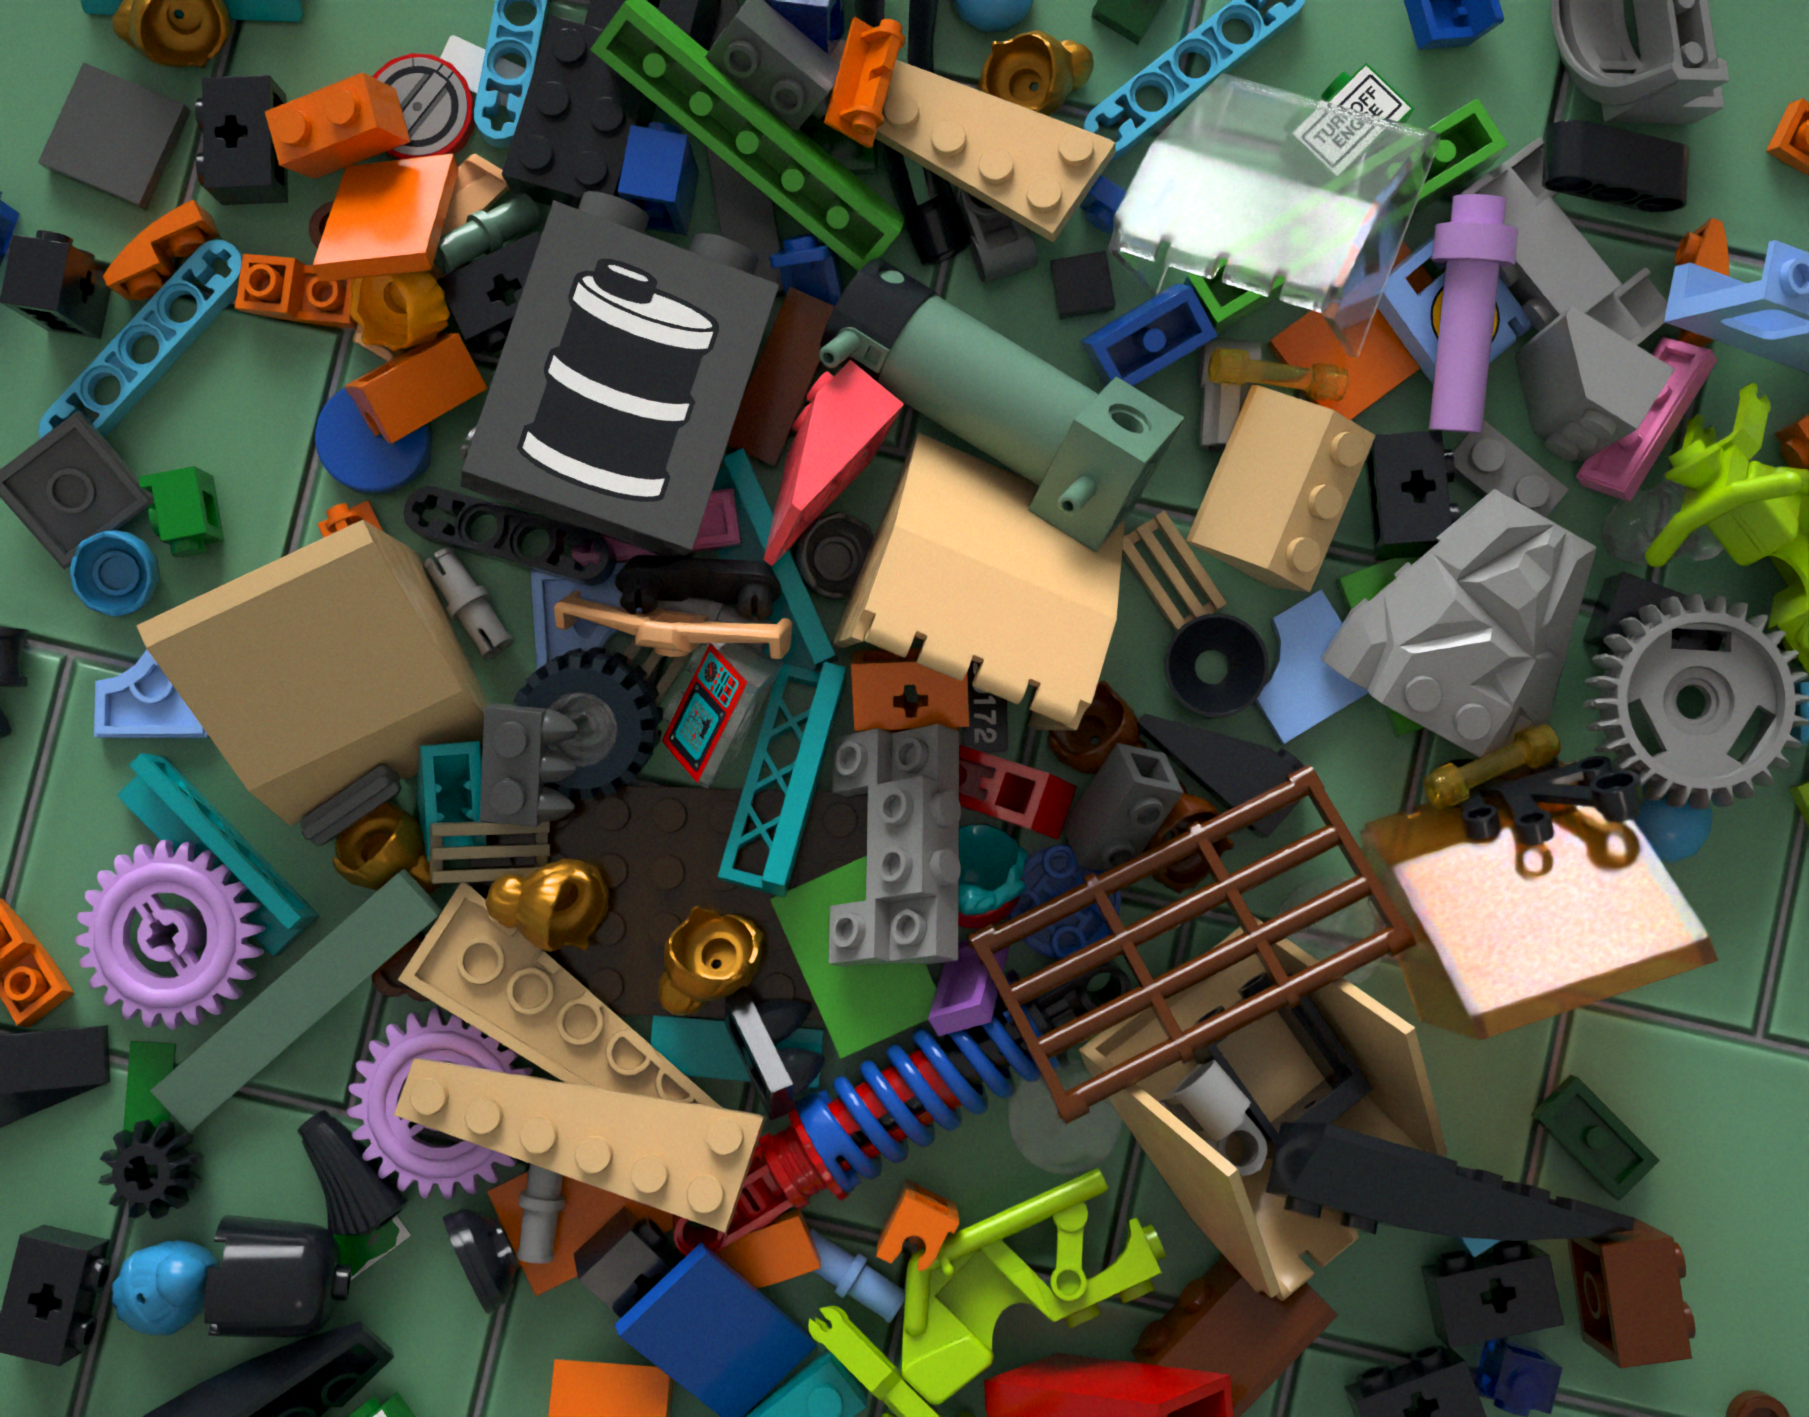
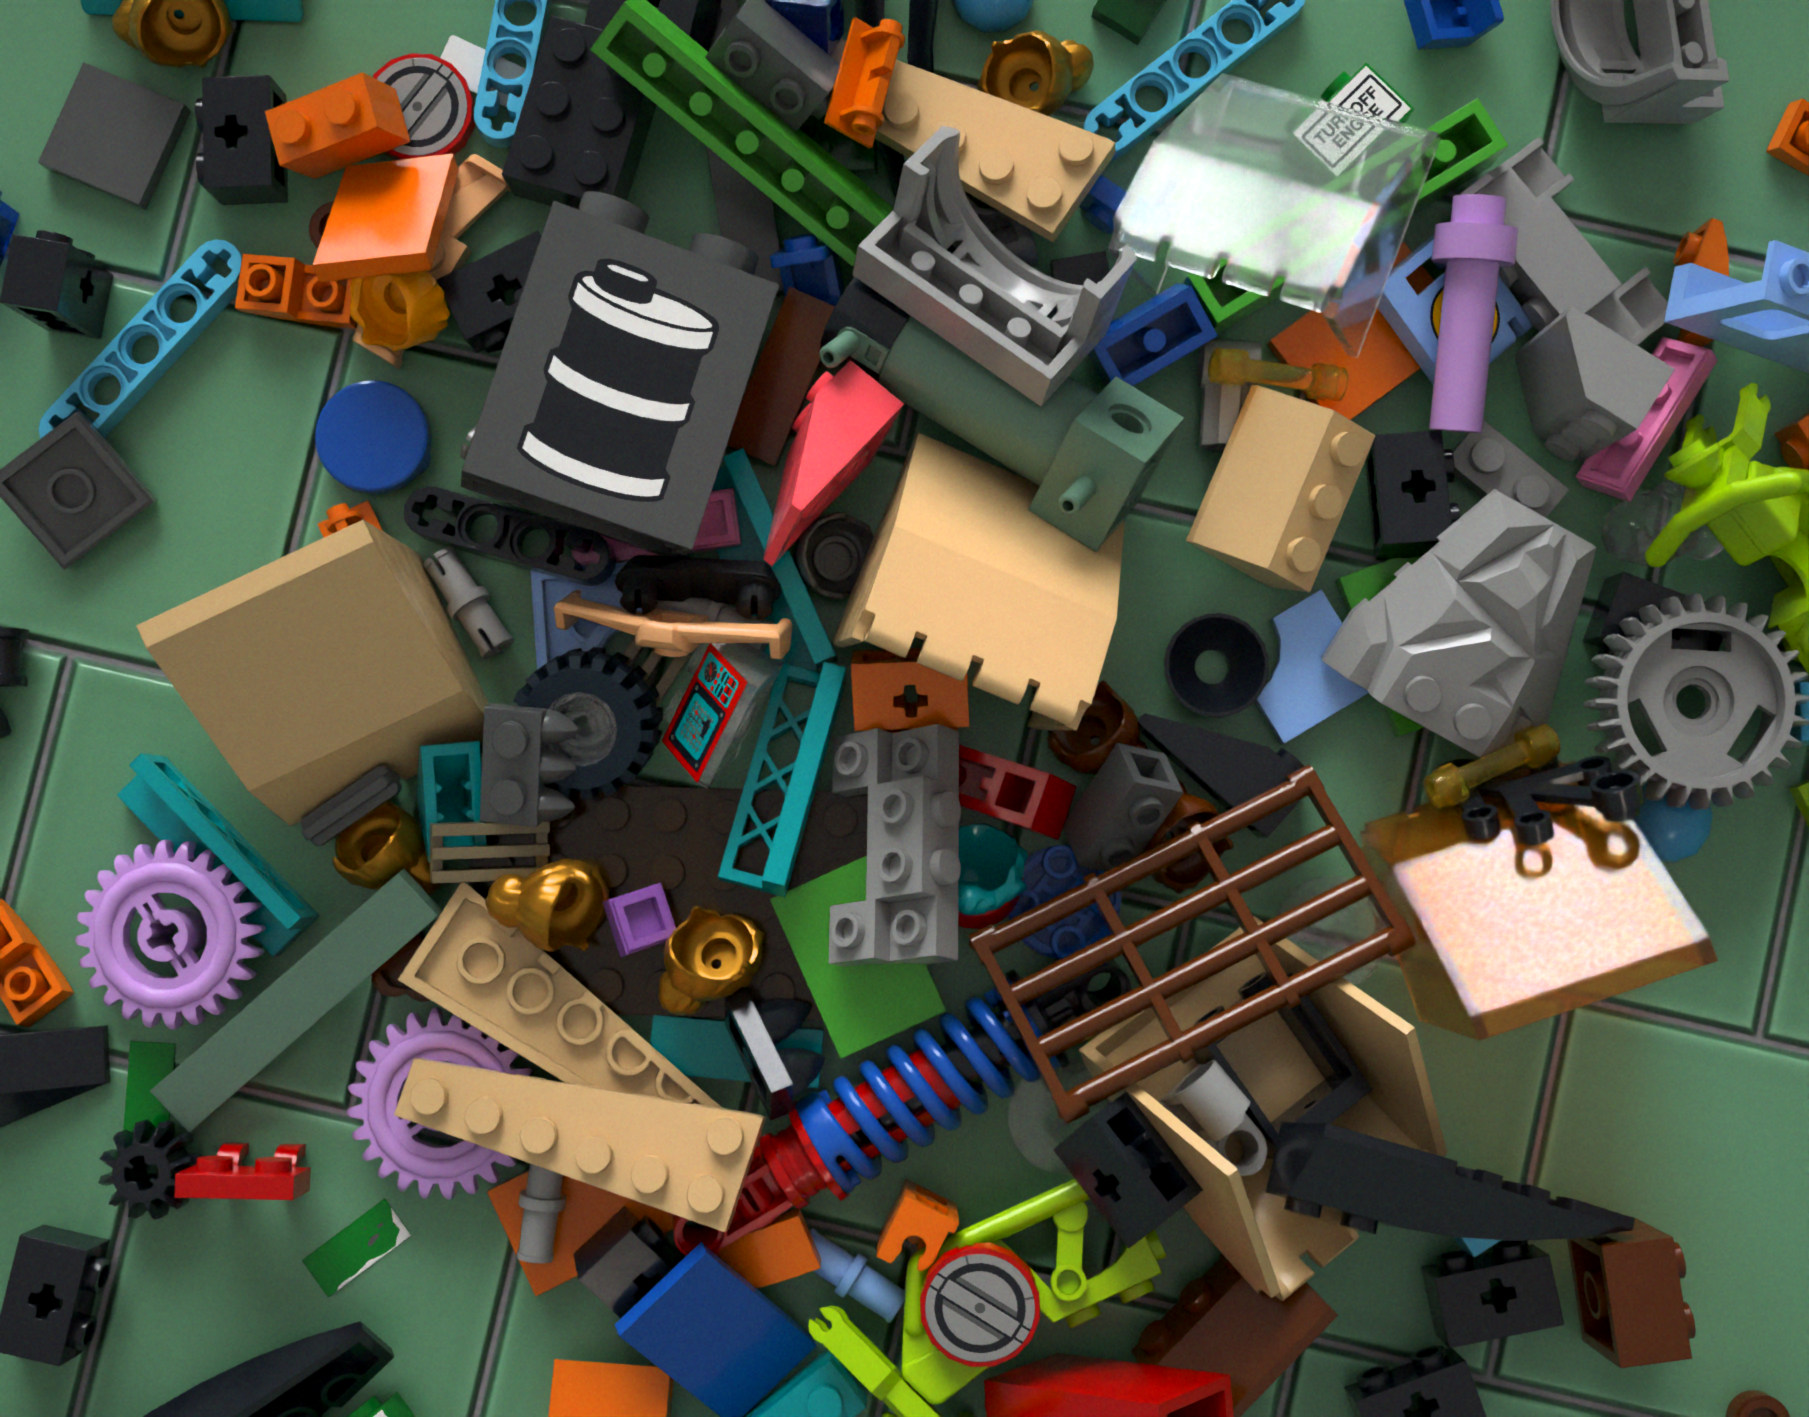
(114, 573): dark azure hair -> none
(143, 706): light blue tile -> none
(146, 260): orange slope -> none
(170, 1279): dark azure piece -> none
(184, 509): green brick -> none
(226, 1179): none -> red plate
(274, 1279): black cylinder -> none
(352, 1189): black piece -> none
(416, 387): orange hinge -> none
(483, 1255): black piece -> none
(486, 232): sand green pin -> none
(639, 919): none -> medium lavender tile
(660, 176): blue brick -> none
(964, 992): medium lavender tile -> none
(980, 1305): none -> tile
(982, 294): none -> light grey piece
(986, 718): black sticker -> none
(1127, 1169): none -> black brick
(1187, 558): tan tile -> none
(1517, 1377): clear blue brick -> none
(1595, 1137): dark green plate -> none
(1615, 166): black beam -> none

